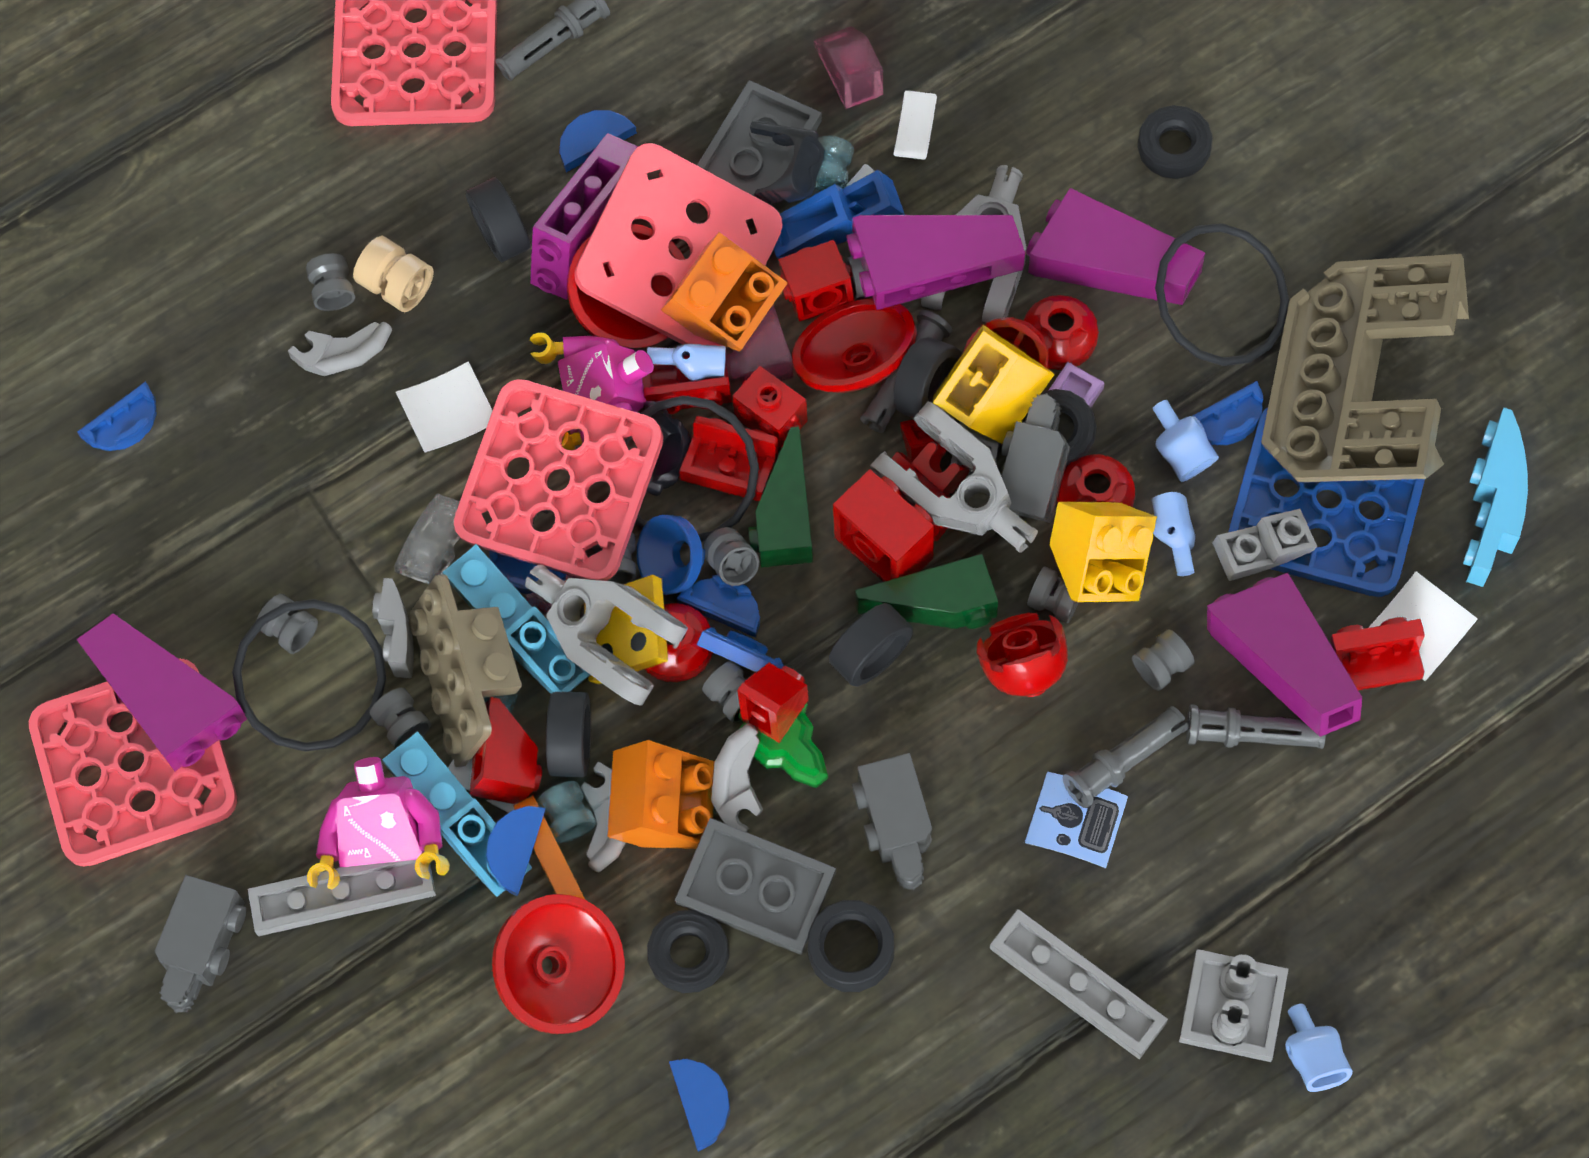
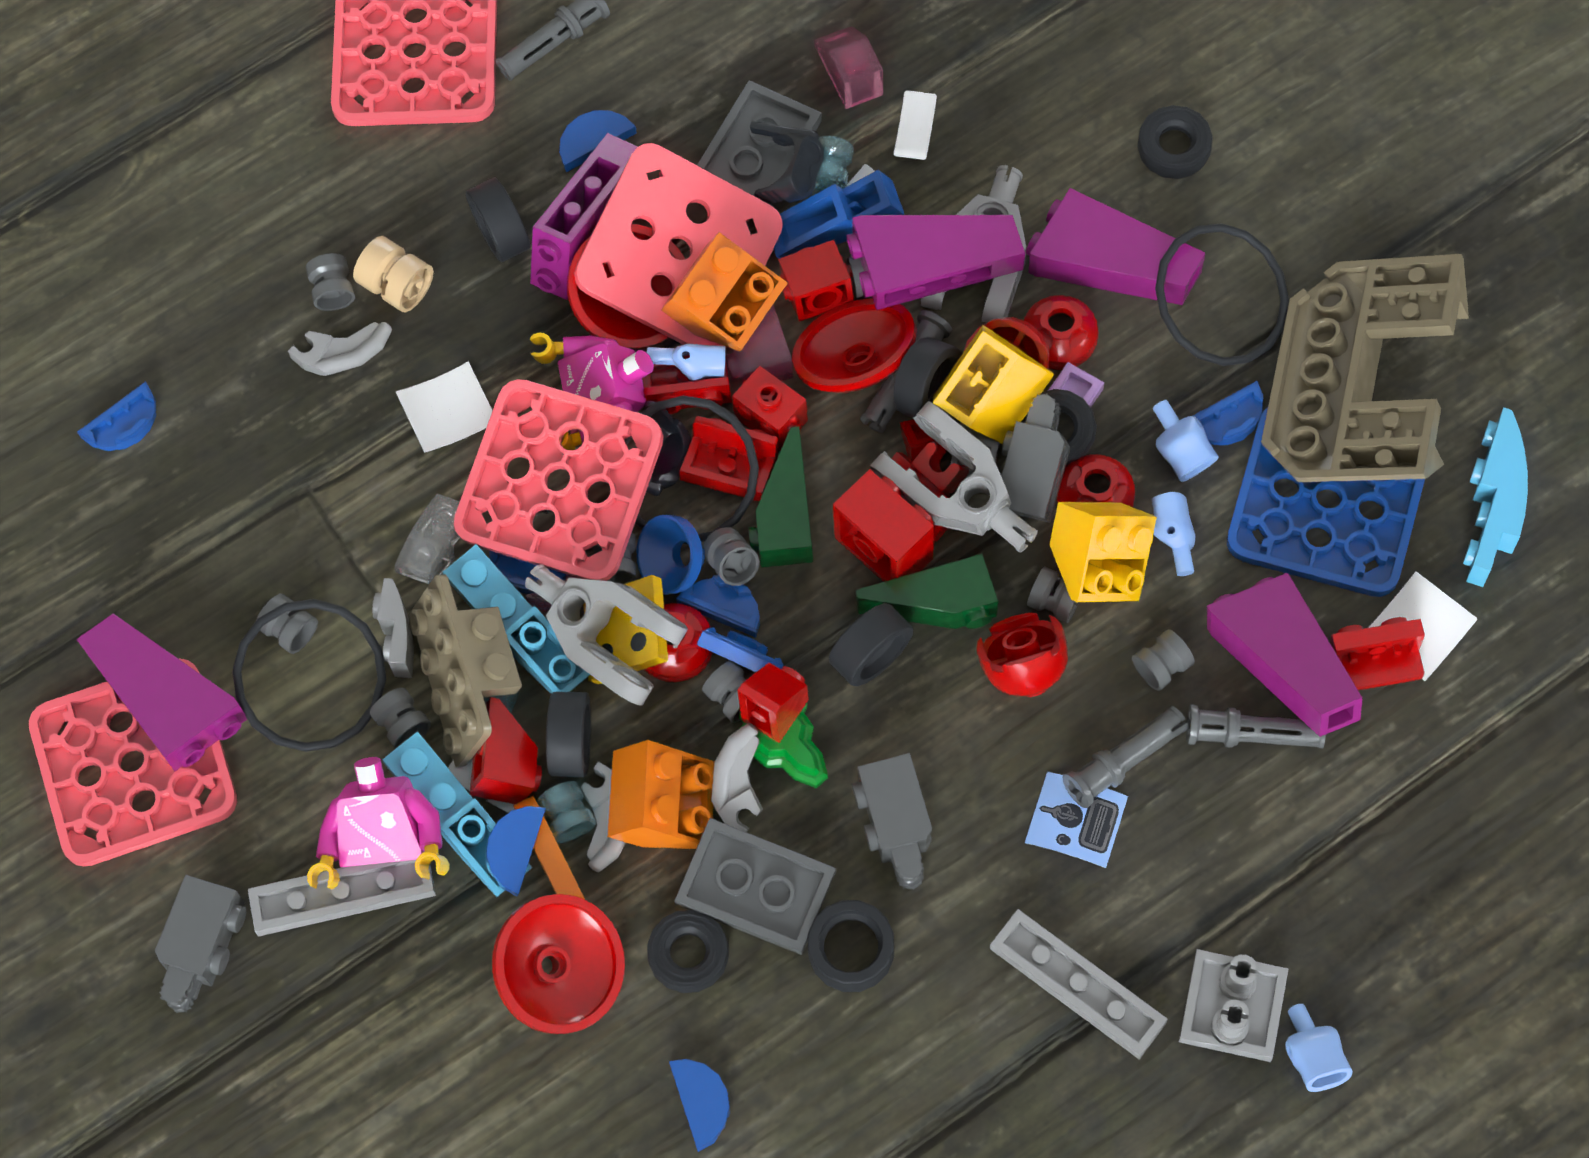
(1264, 546): light grey slope -> none

